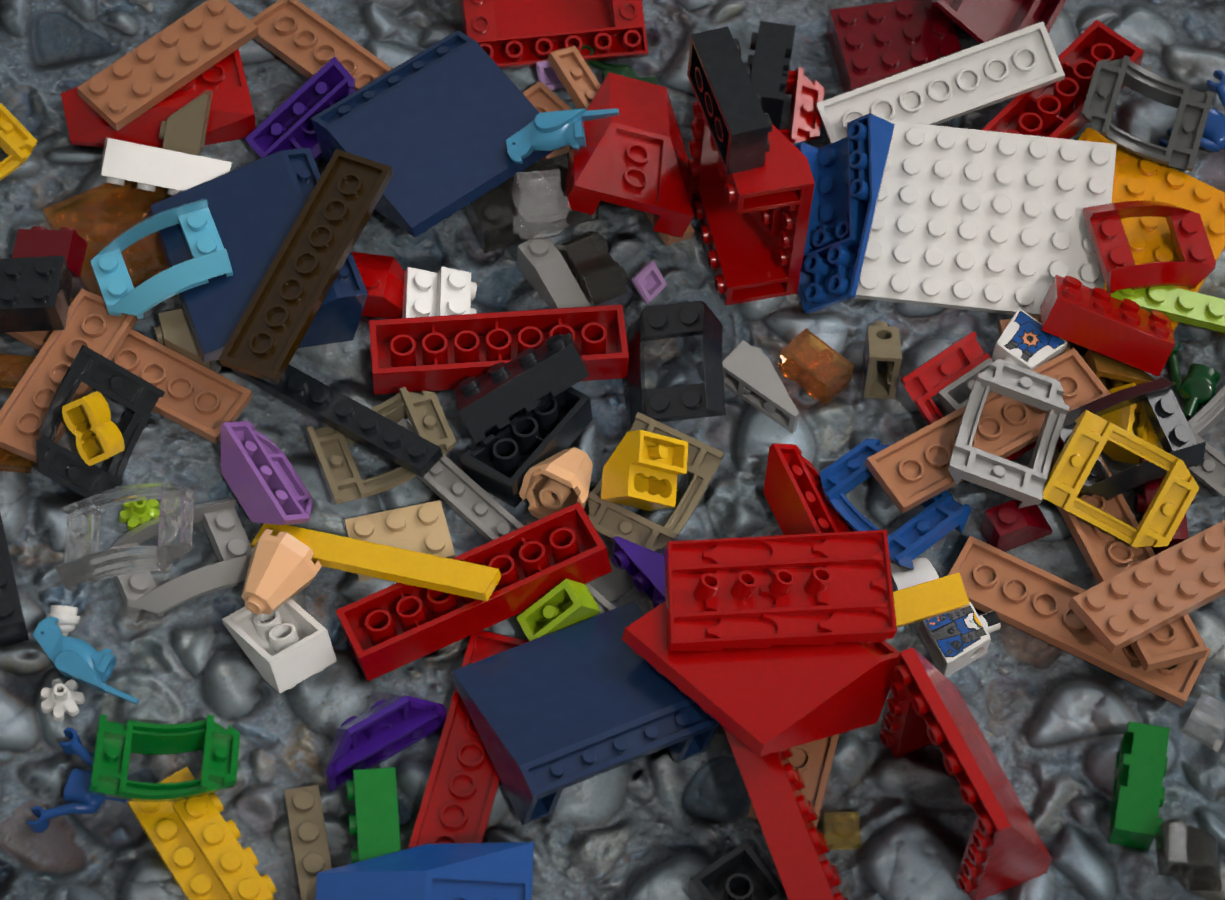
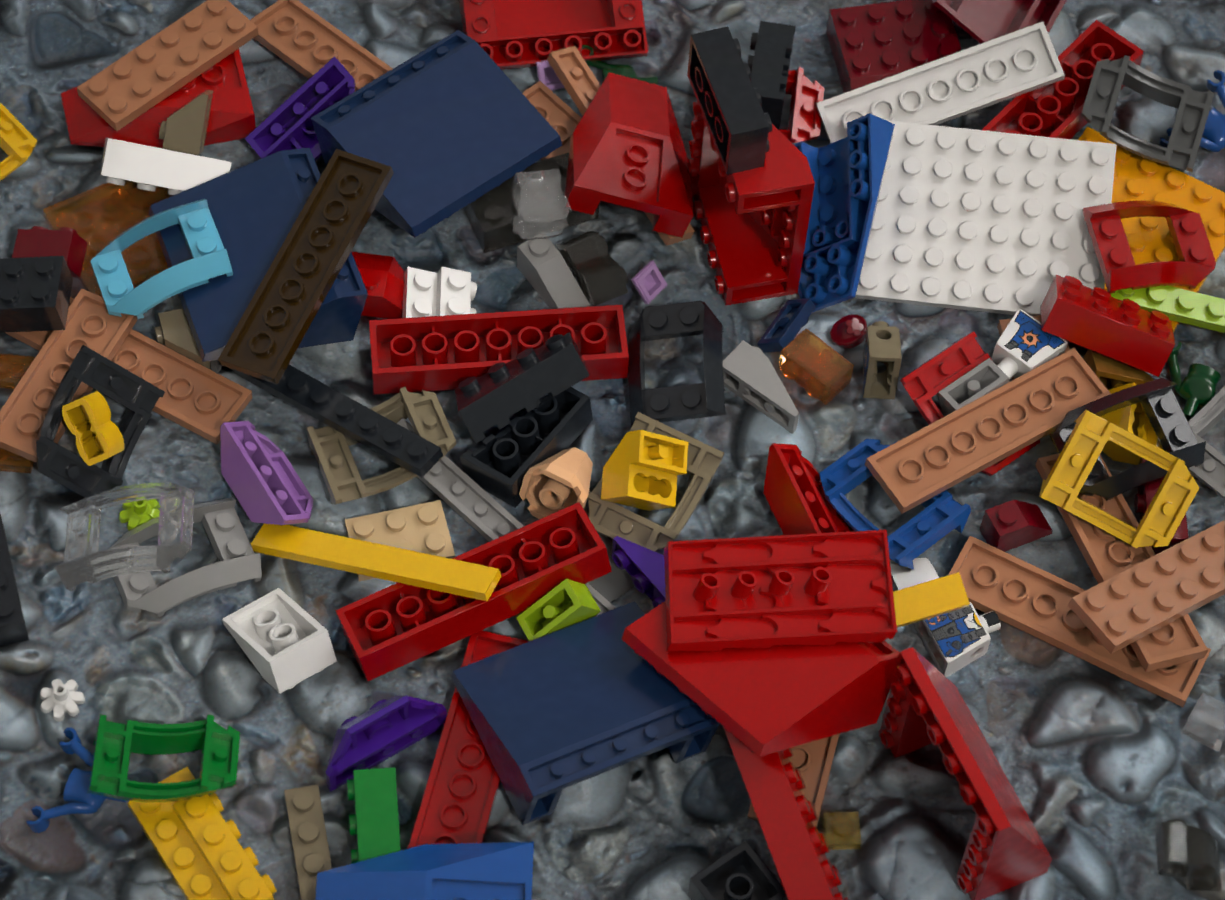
(67, 617): white plate -> none
(78, 659): dark azure animal -> none
(277, 572): light nougat cone -> none
(553, 131): dark azure animal -> none
(786, 325): none -> dark blue plate
(849, 331): none -> dark red hat
(994, 471): light grey wedge -> none
(1138, 785): green wedge -> none

